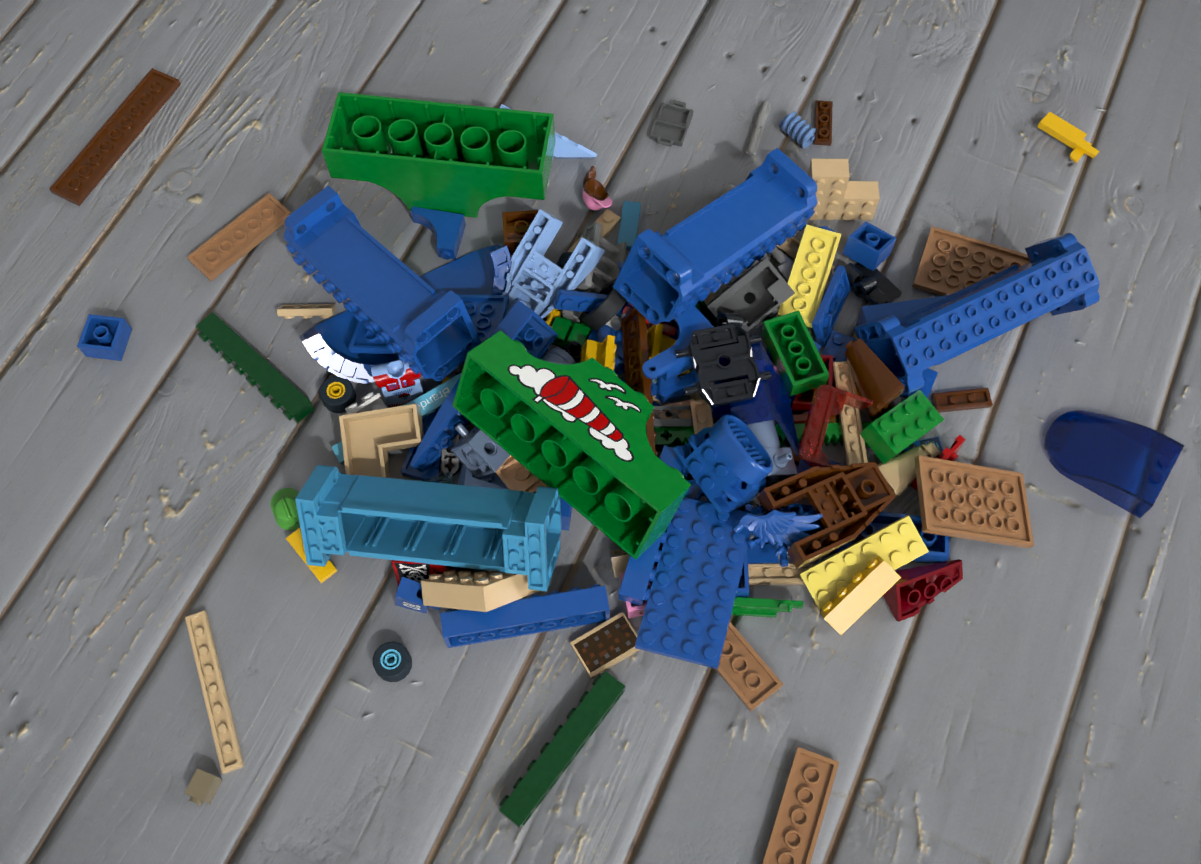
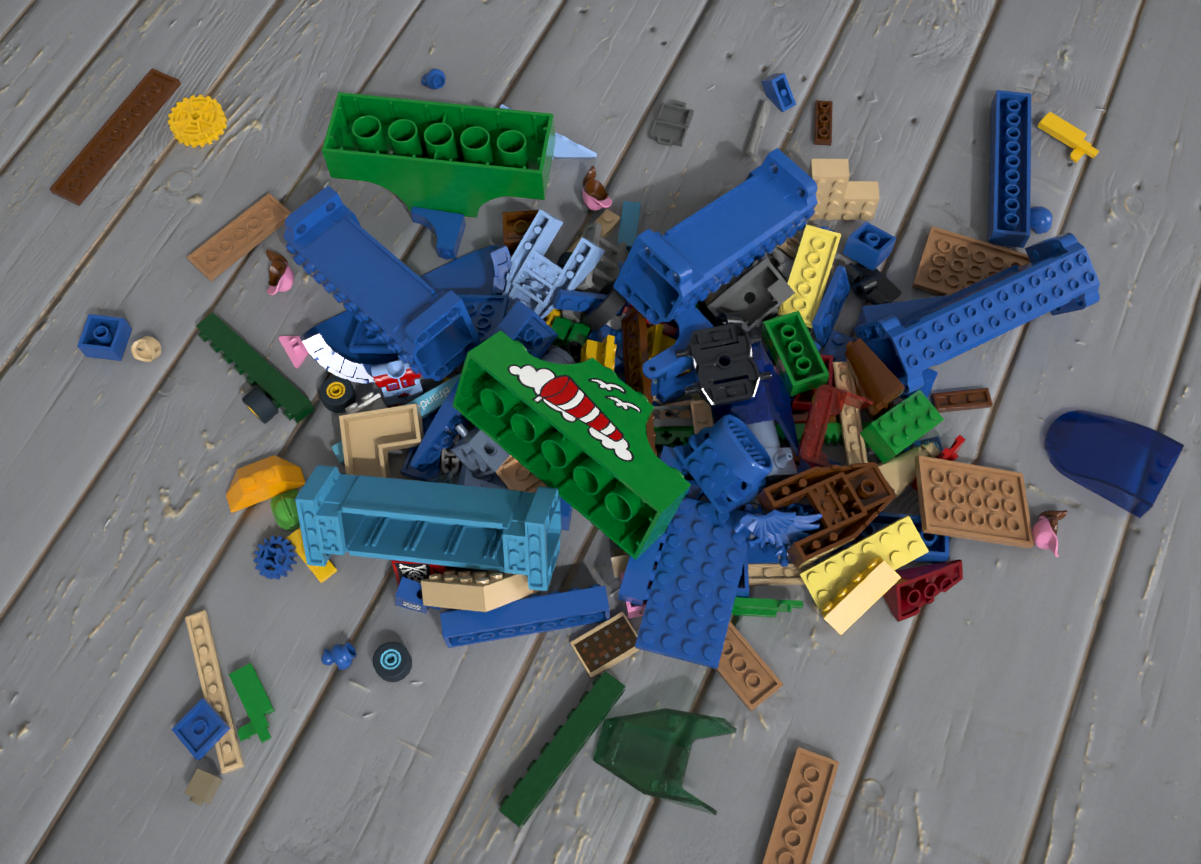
(149, 349): none -> tan piece
(197, 121): none -> yellow piece
(201, 729): none -> blue plate
(254, 701): none -> green piece
(260, 405): none -> black wheel
(263, 481): none -> light orange wedge
(274, 557): none -> blue gear
(280, 274): none -> hair
(295, 349): none -> bright pink piece
(306, 310): tan plate -> none
(340, 654): none -> blue animal
(434, 79): none -> blue animal
(654, 750): none -> clear green windscreen
(779, 91): none -> blue slope
(798, 129): medium blue piece -> none
(1010, 169): none -> blue brick
(1040, 219): none -> blue hair
(1046, 528): none -> bright pink hair

